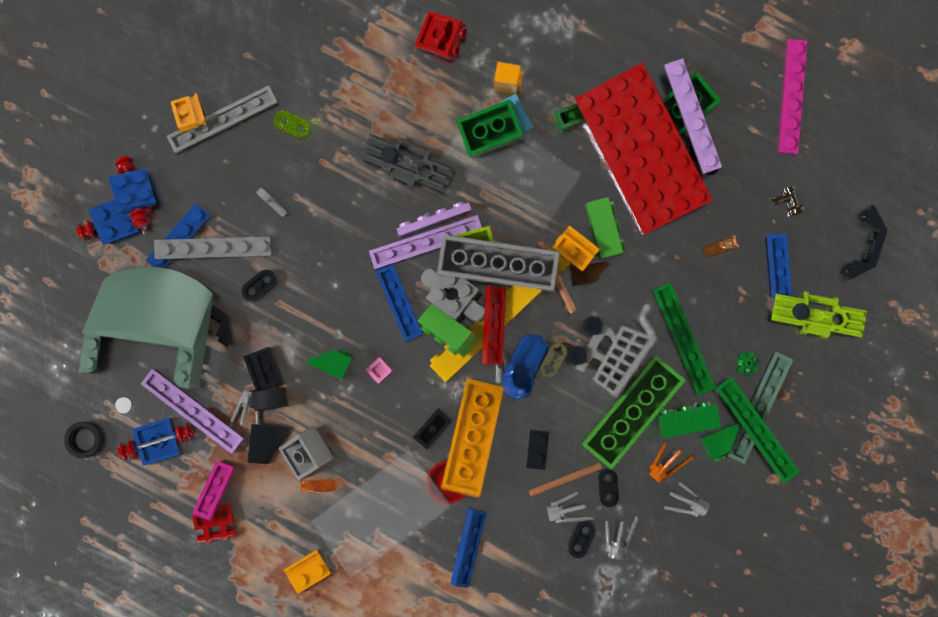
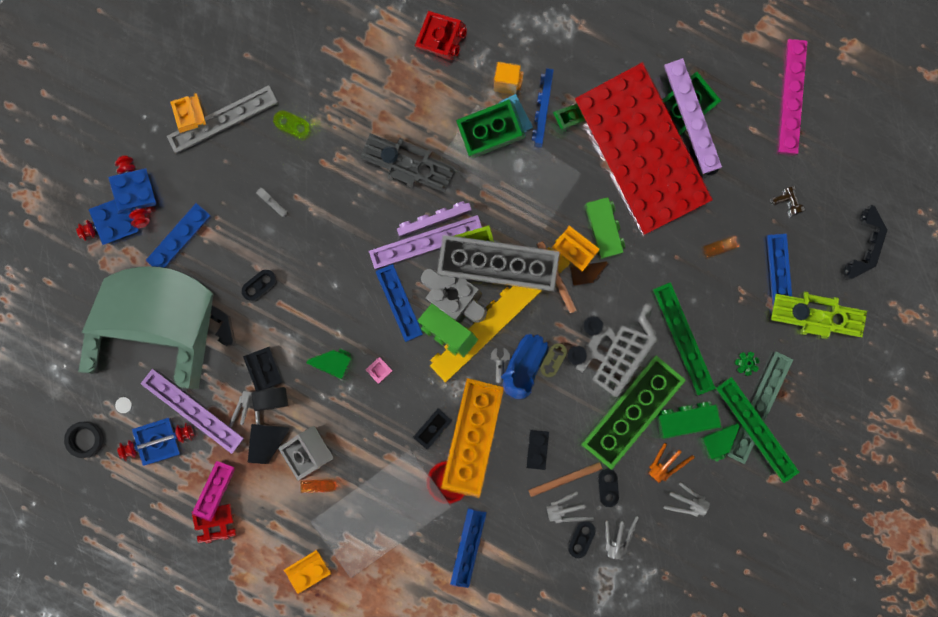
(212, 247): light grey plate -> none
(494, 325): red plate -> none
(543, 99): none -> blue plate

